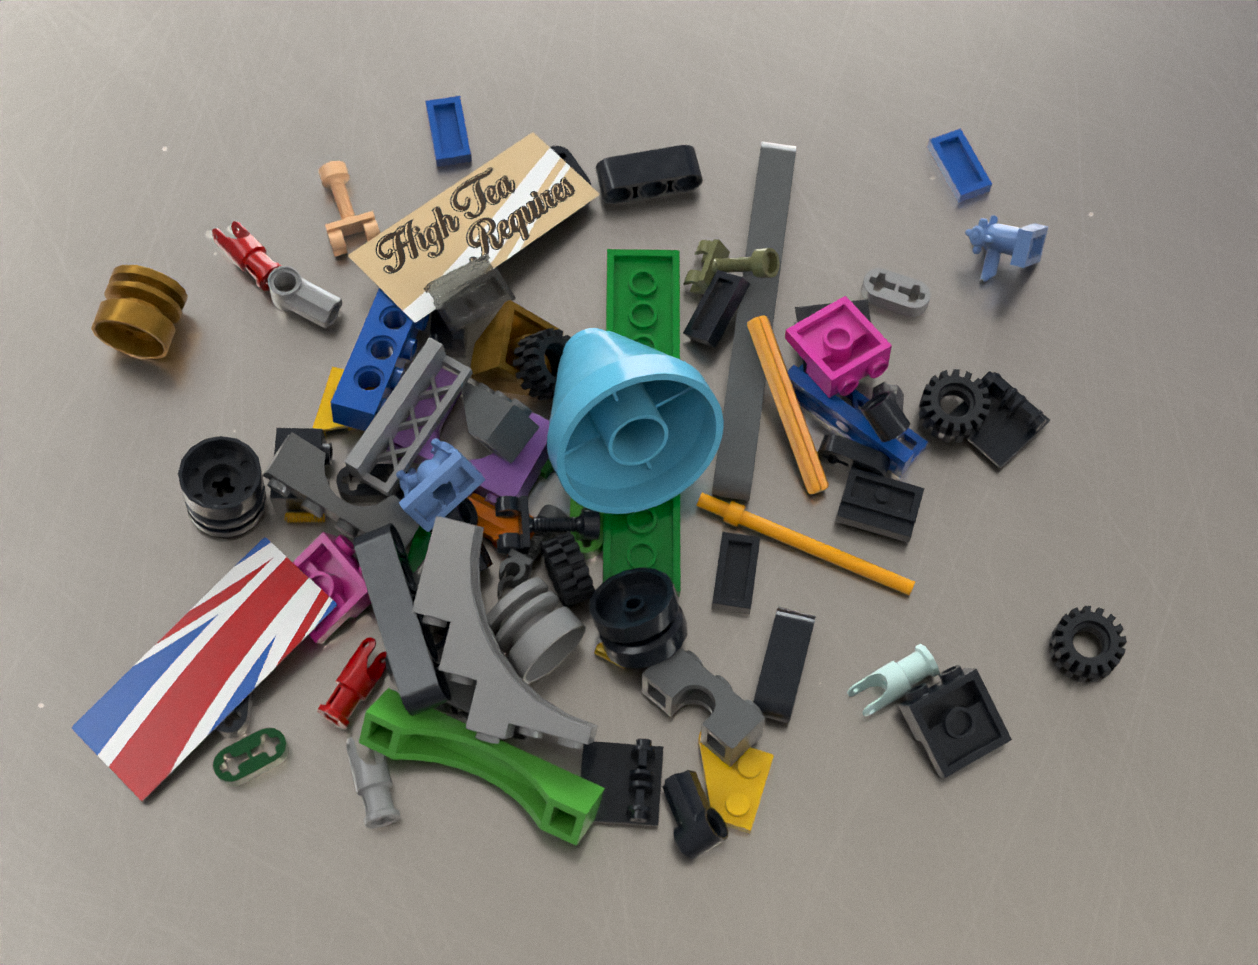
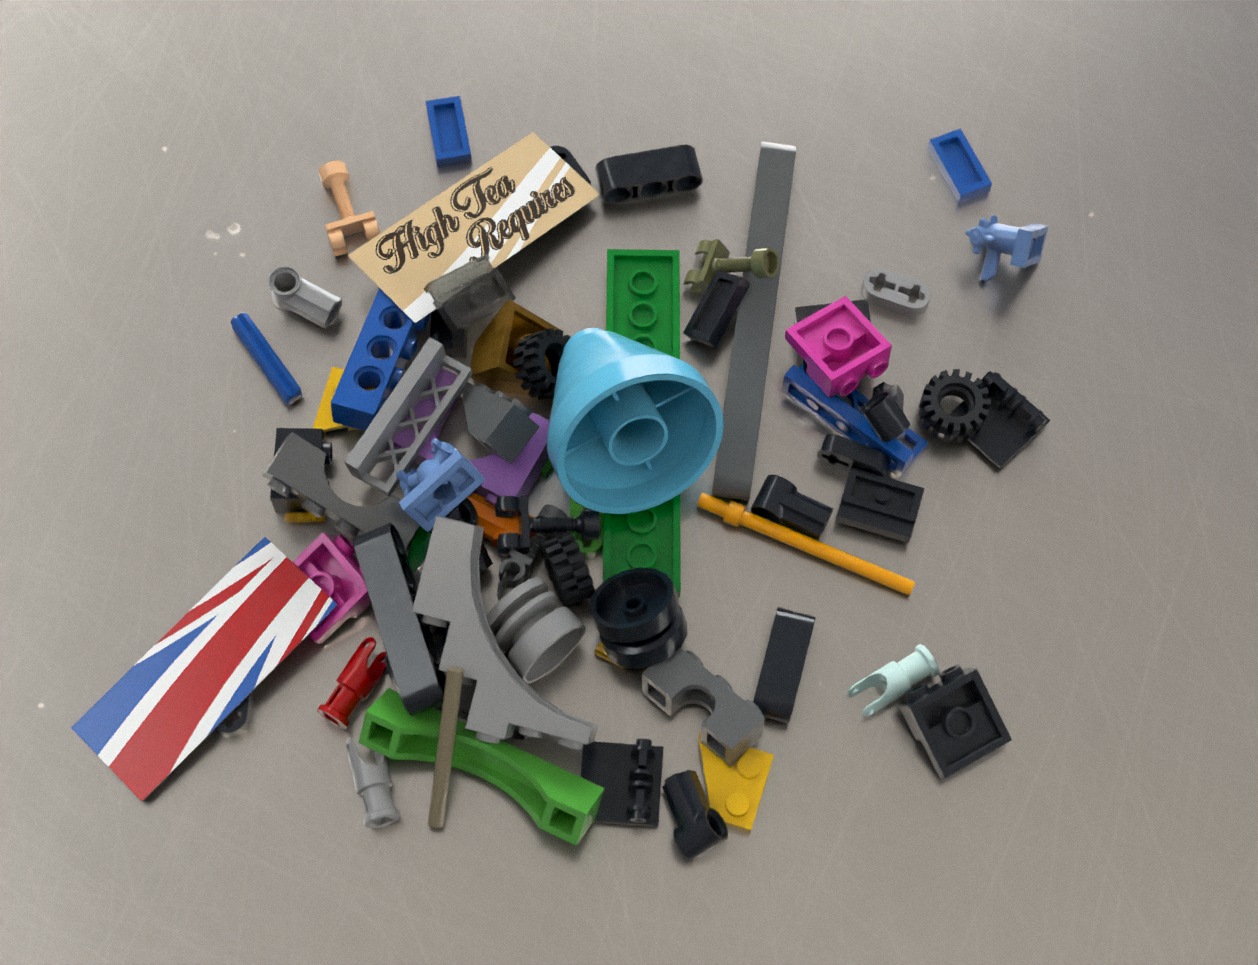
(139, 311): pearl gold wheel -> none
(208, 478): black wheel -> none
(246, 253): red piece -> none
(246, 749): dark green beam -> none
(266, 358): none -> blue axle
(365, 492): black beam -> none
(445, 747): none -> dark tan bar
(736, 572): black tile -> none
(783, 504): none -> black piece
(787, 405): light orange axle -> none
(1071, 659): black tyre -> none

